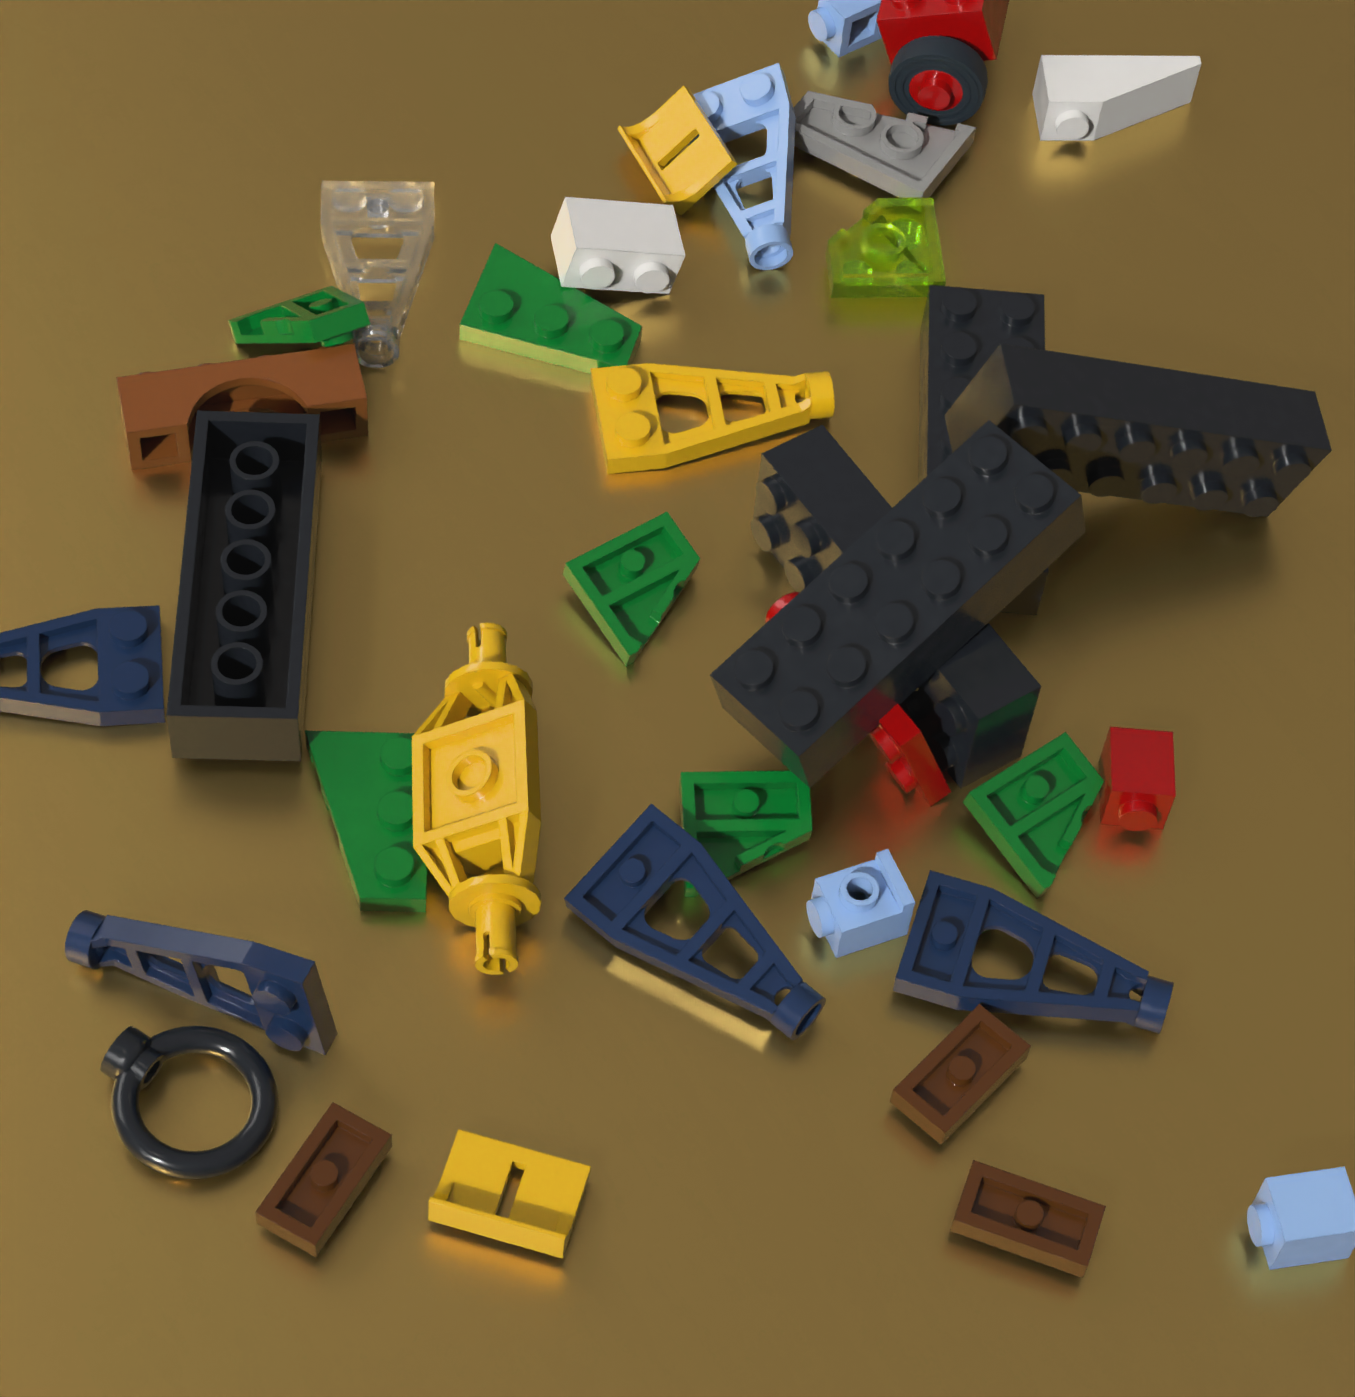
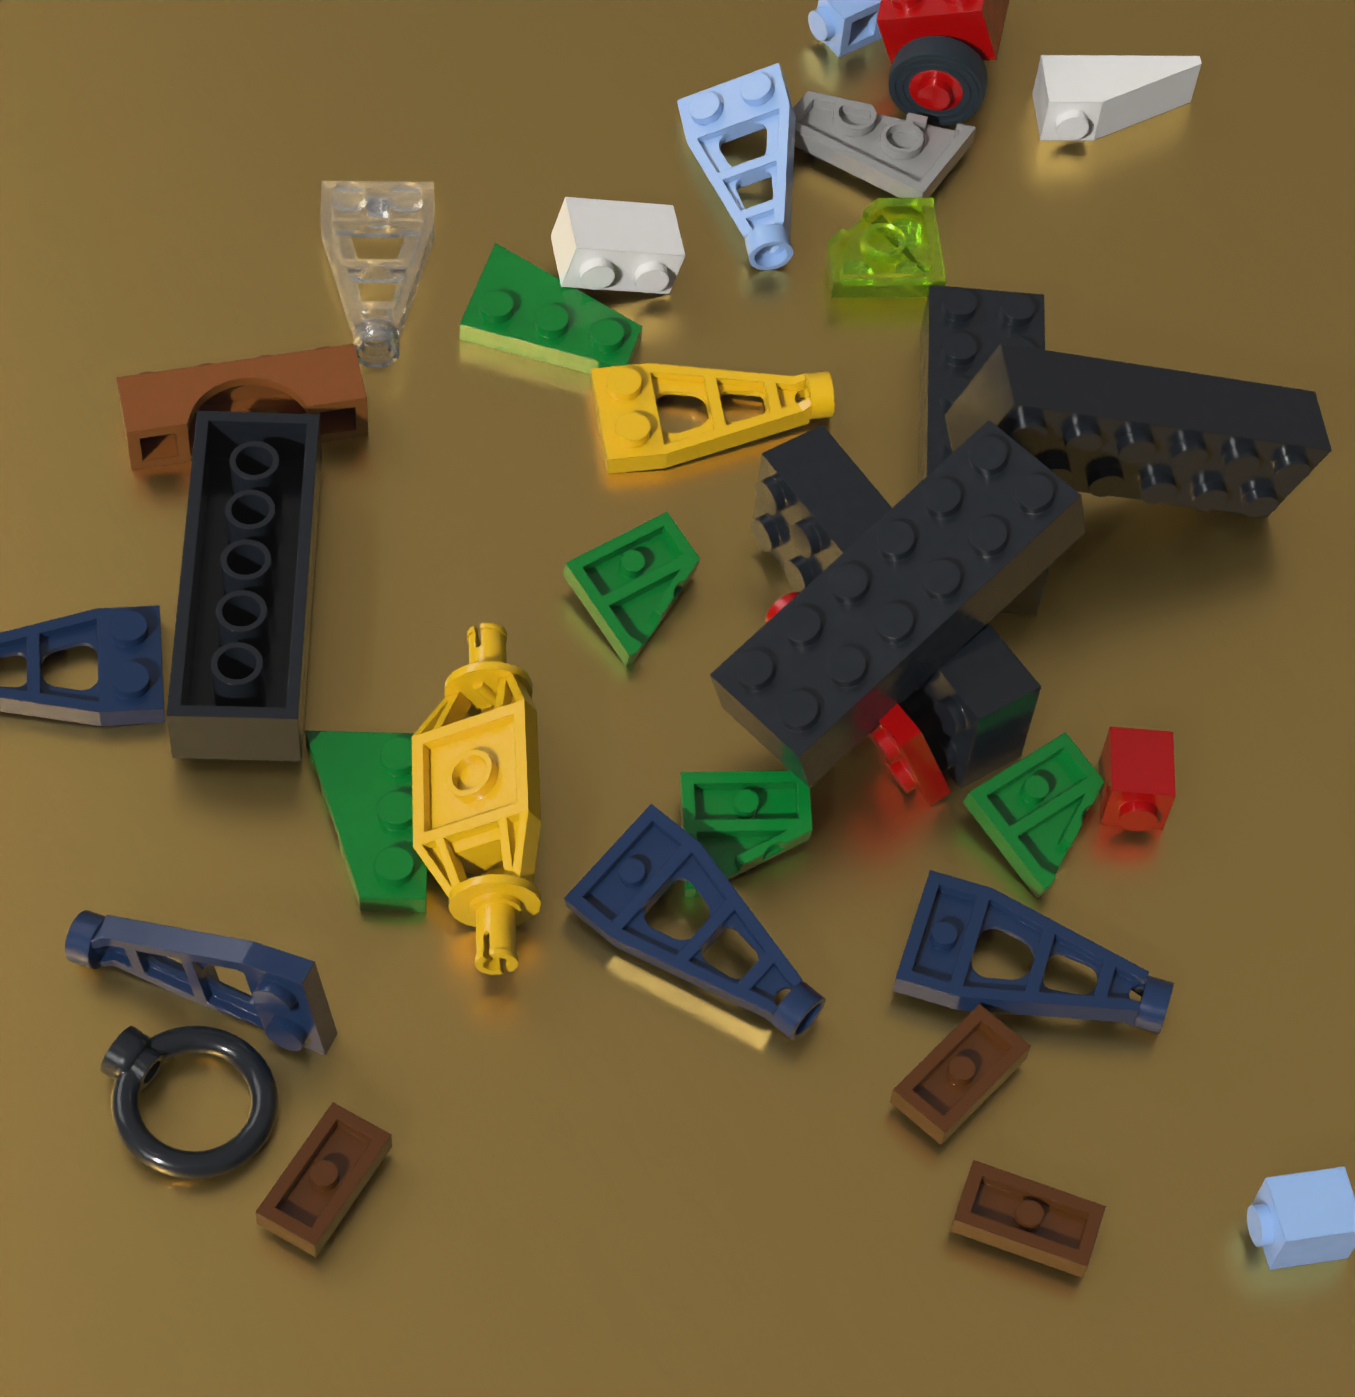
(316, 317): green wing -> none
(476, 1183): yellow piece -> none
(664, 136): yellow piece -> none
(861, 905): light blue brick -> none

